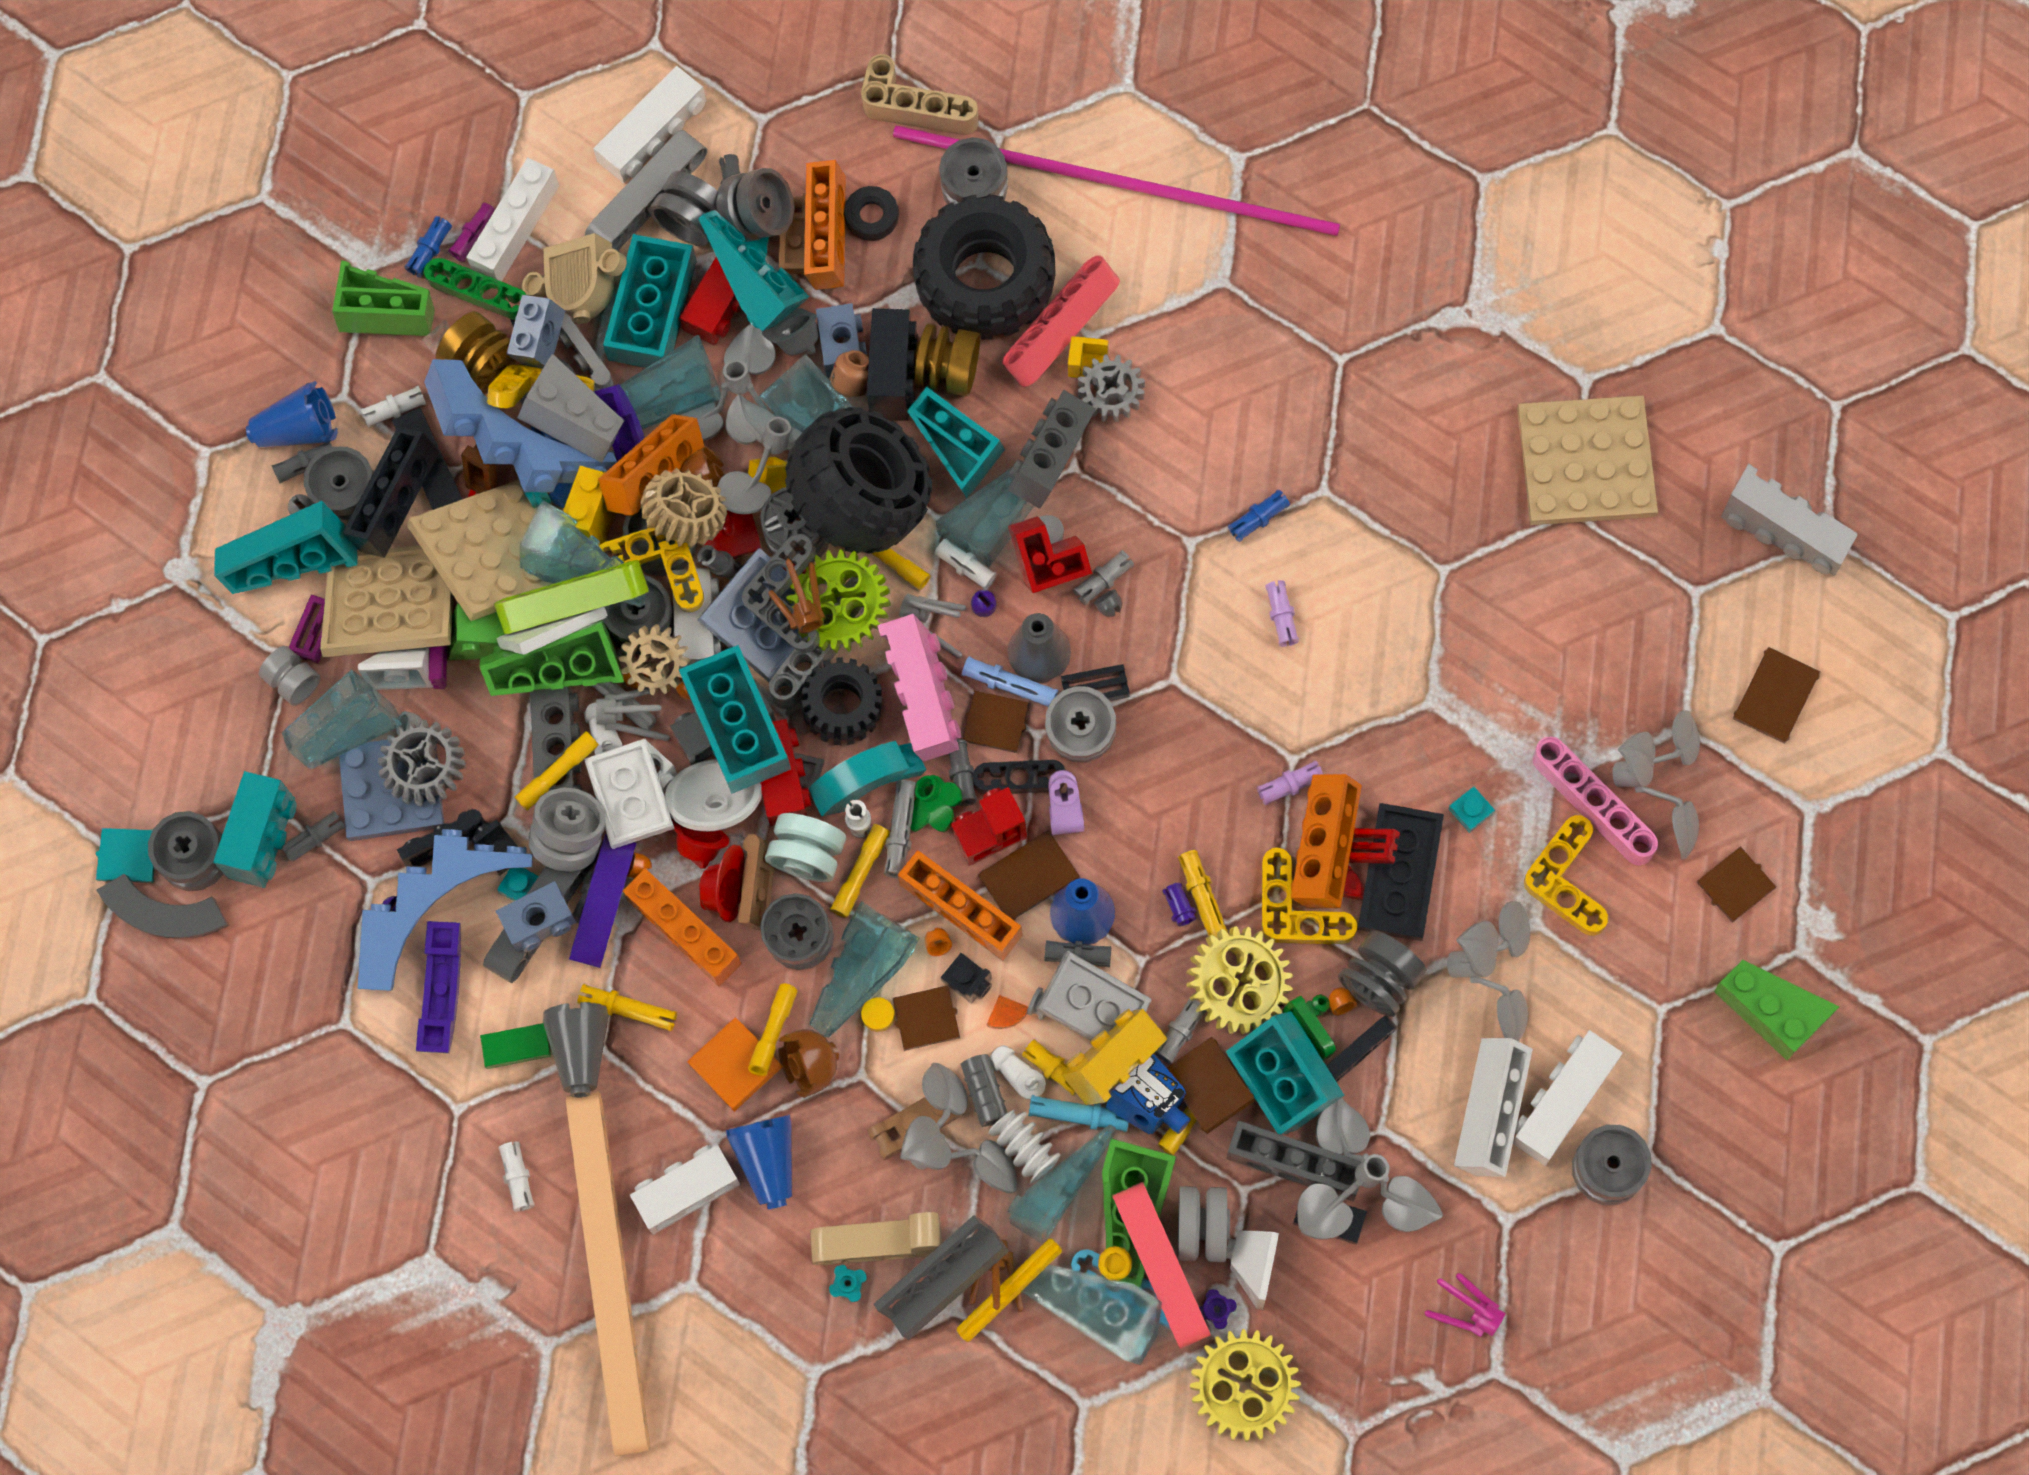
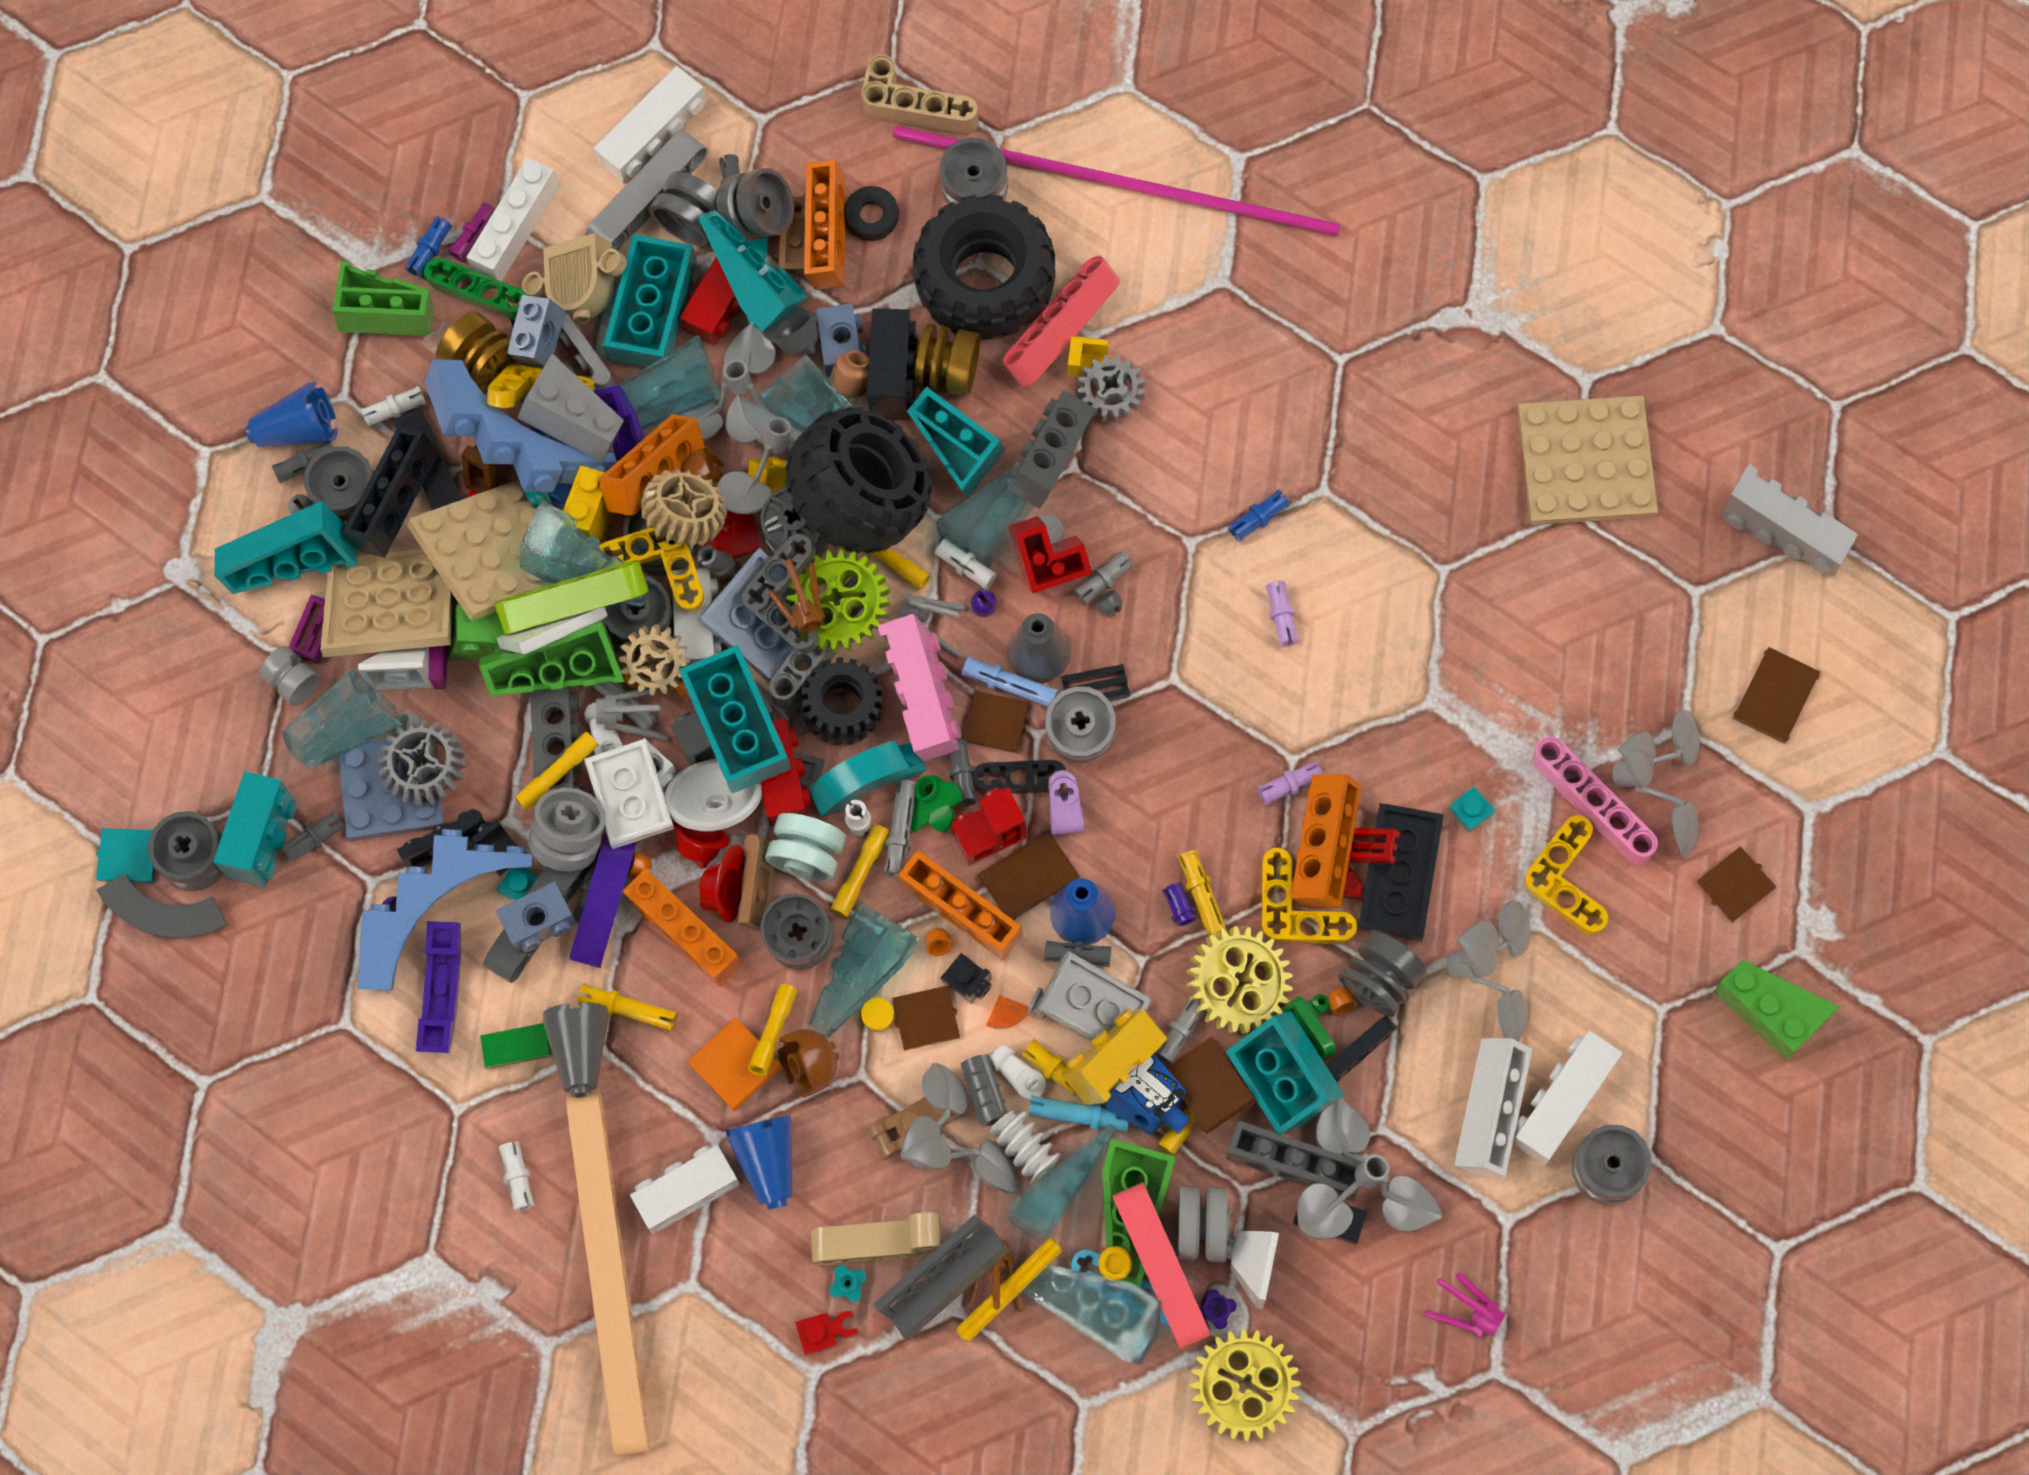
(819, 1332): none -> red plate

